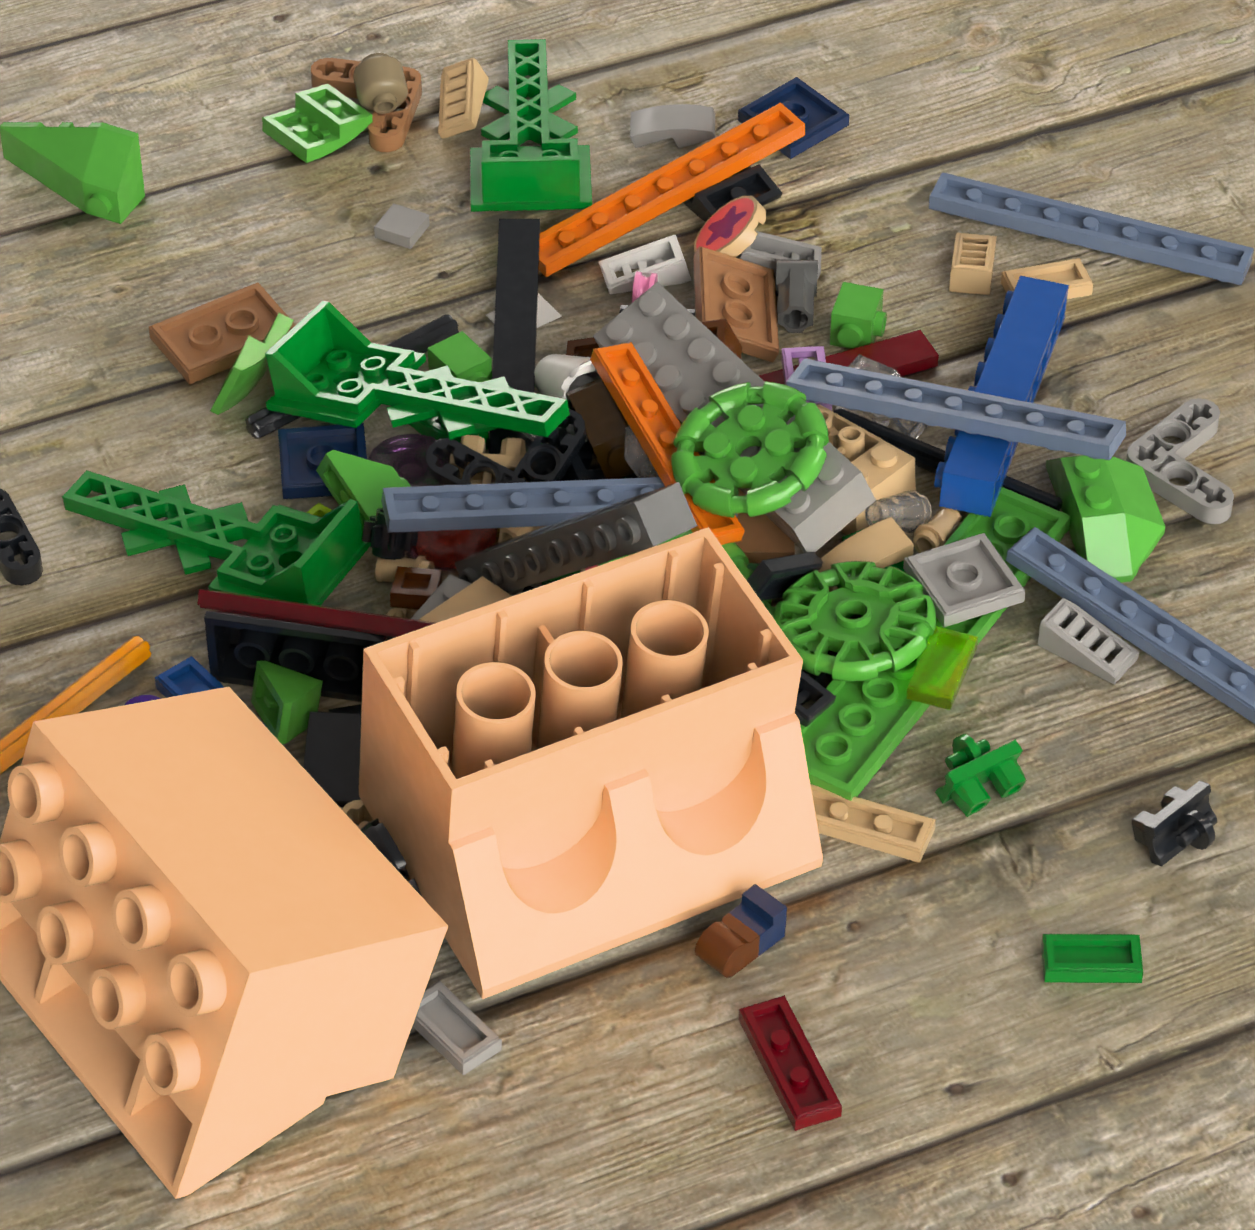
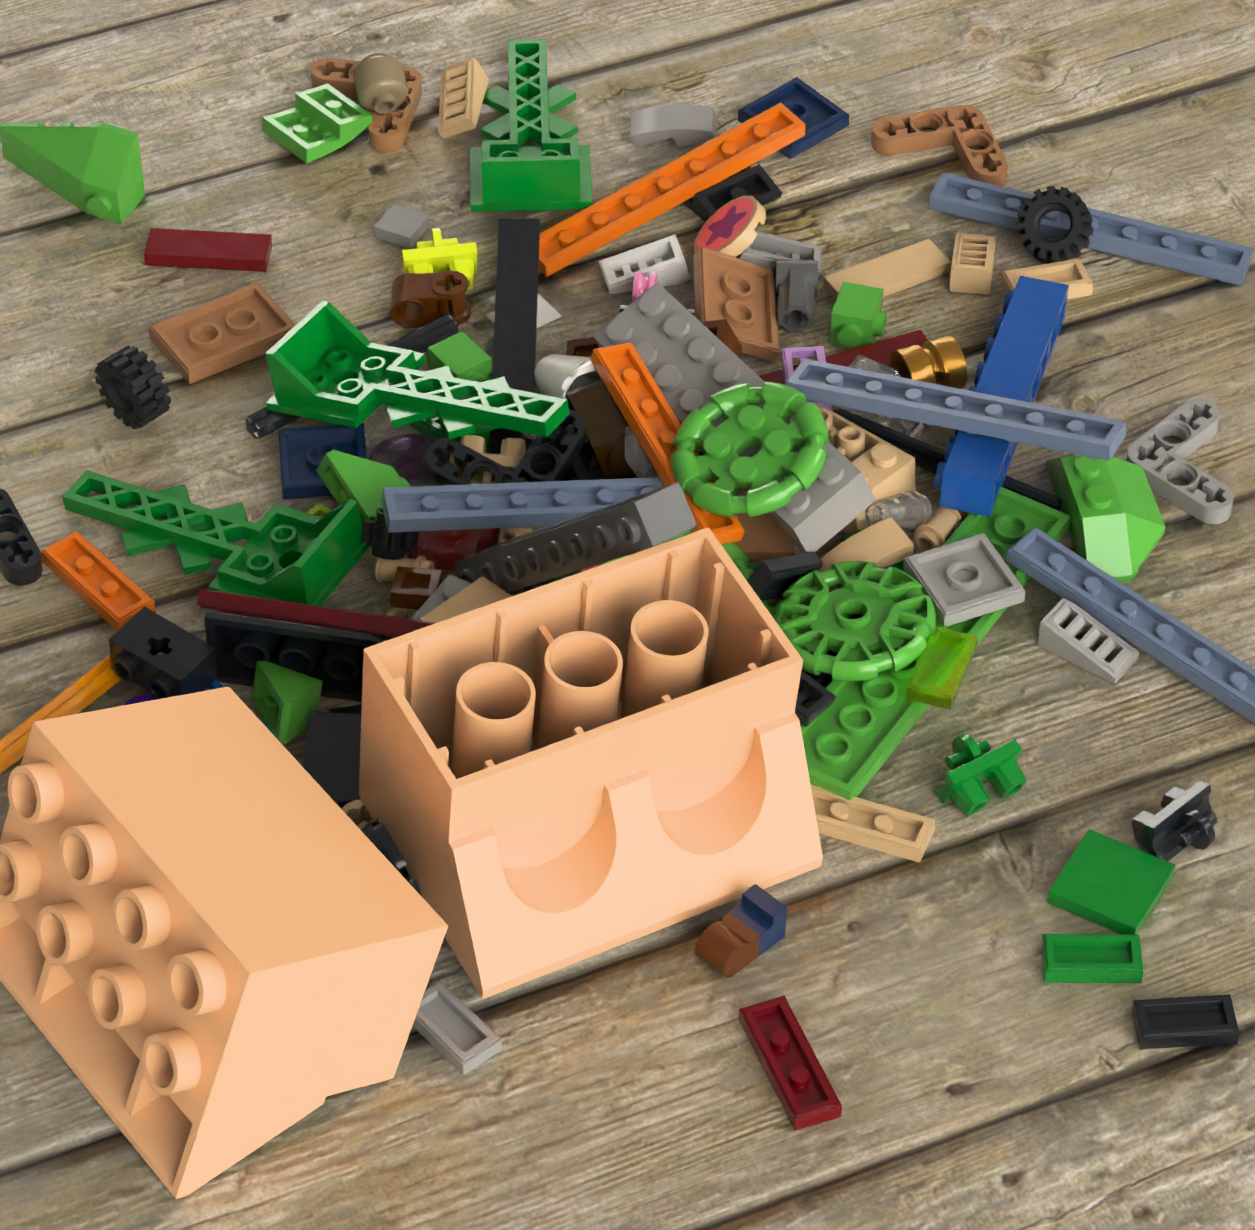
(96, 579): none -> orange tile
(132, 387): none -> black tyre
(162, 656): none -> black brick
(208, 249): none -> dark red tile
(249, 366): bright green slope -> none
(426, 296): none -> reddish brown piece
(441, 256): none -> neon yellow hips
(894, 270): none -> tan tile
(901, 135): none -> medium nougat beam
(936, 363): none -> pearl gold wheel
(1049, 201): none -> black tyre
(1111, 883): none -> green tile
(1185, 1022): none -> black tile

